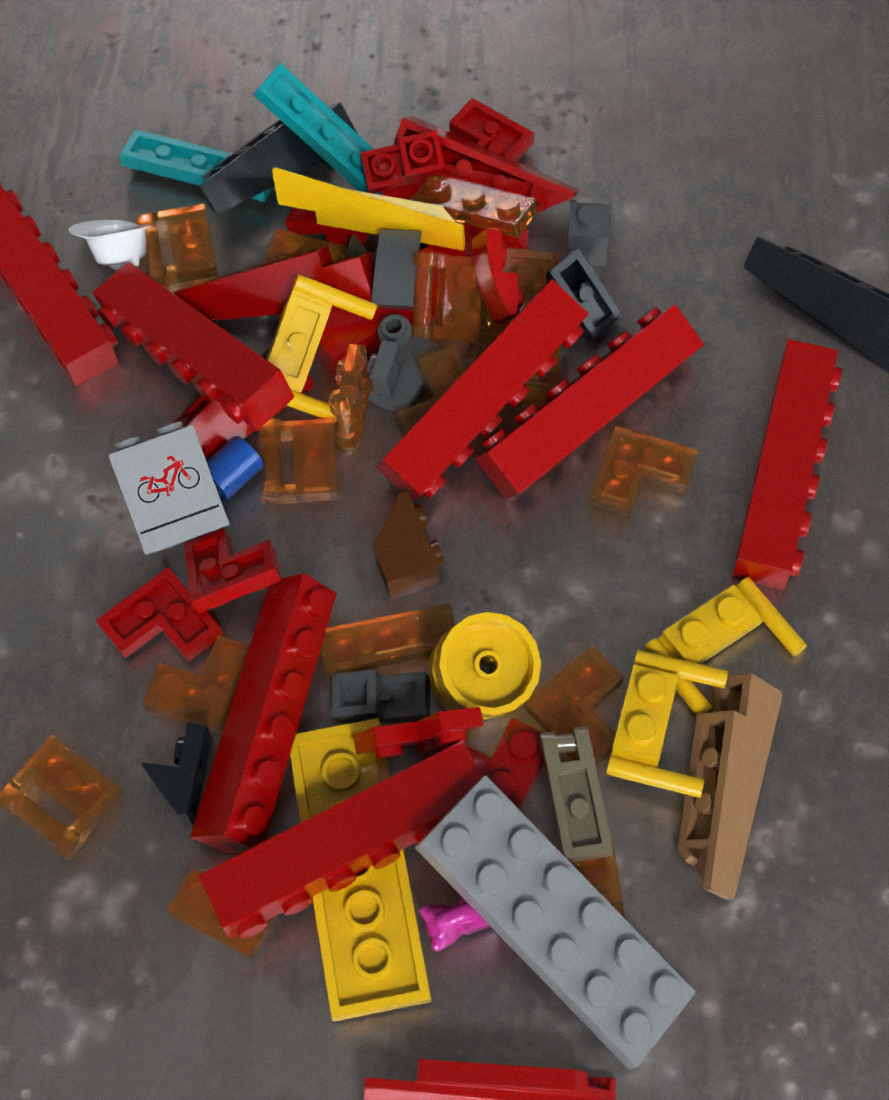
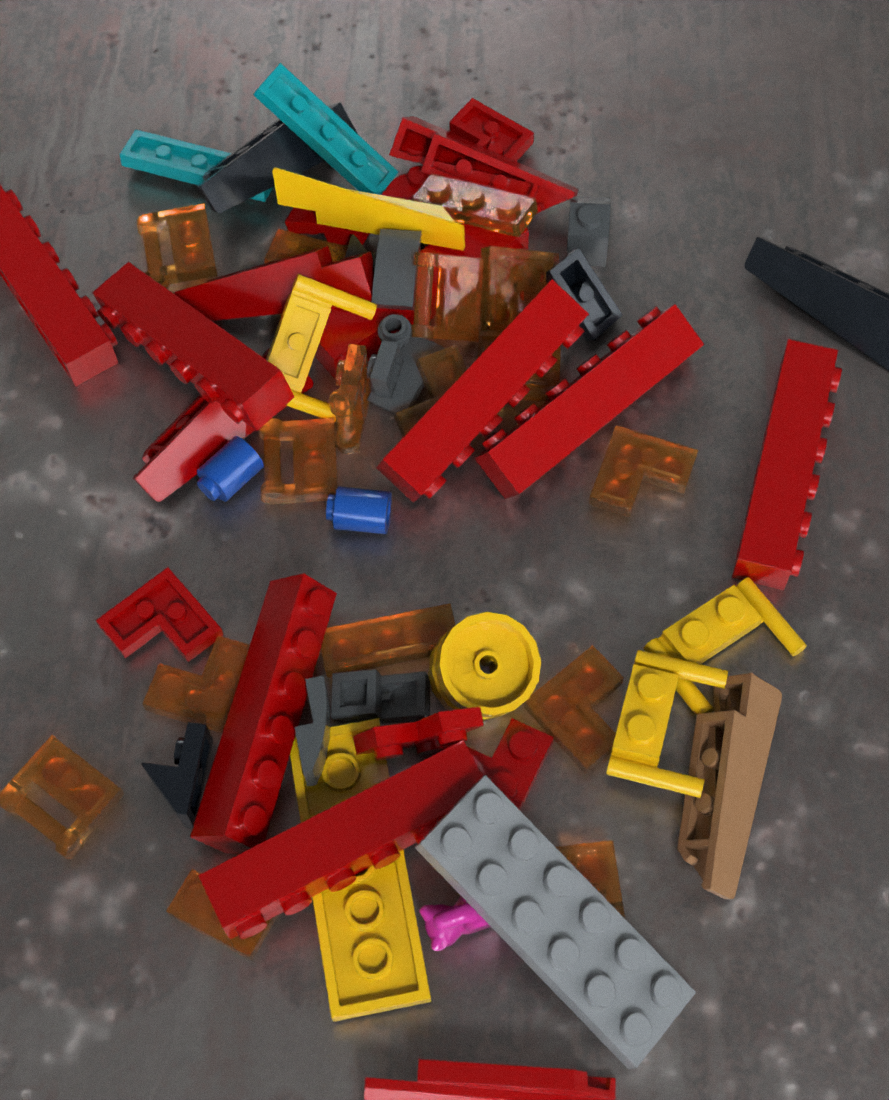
(113, 241): white piece -> none
(168, 488): light grey panel -> none
(221, 576): red plate -> none
(315, 737): none -> dark grey slope
(360, 510): none -> blue brick
(404, 163): red slope -> none
(404, 551): reddish brown slope -> none
(497, 288): red slope -> none
(576, 796): dark tan plate -> none

